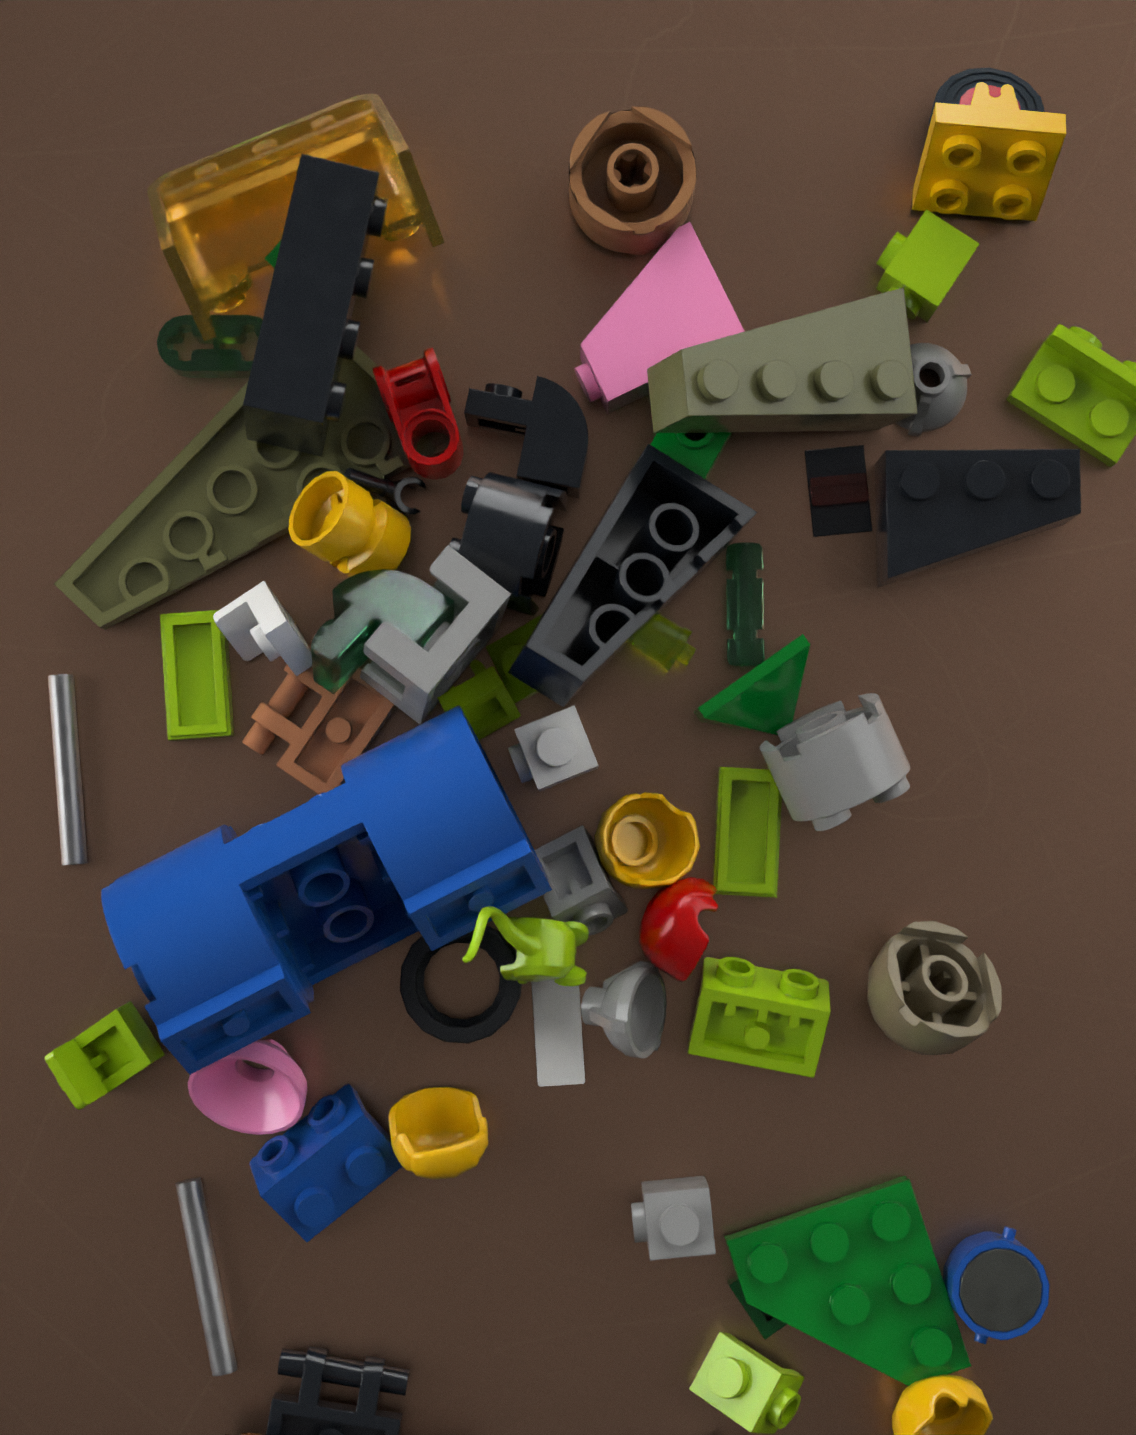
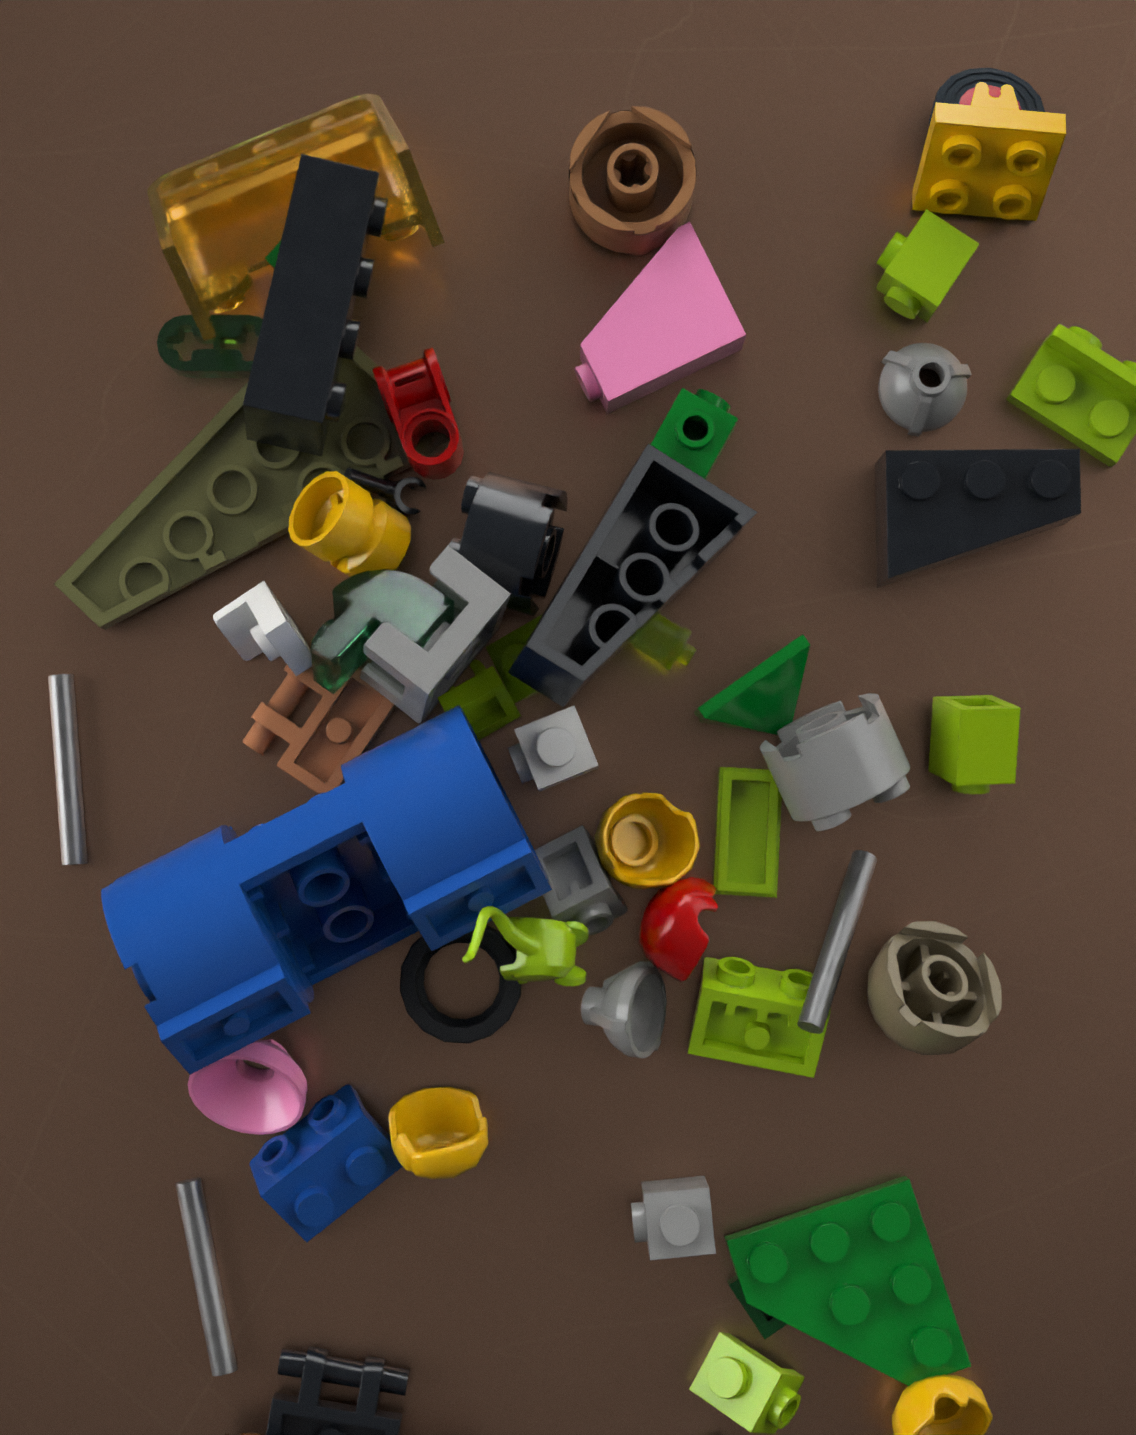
(104, 1056): lime bracket -> none
(196, 677): lime tile -> none
(551, 426): black brick -> none
(558, 1034): white sticker -> none
(745, 604): clear green axle -> none
(801, 374): olive wedge -> none
(837, 942): none -> flat silver bar
(838, 490): black piece -> none
(974, 742): none -> lime brick
(996, 1285): piece -> none

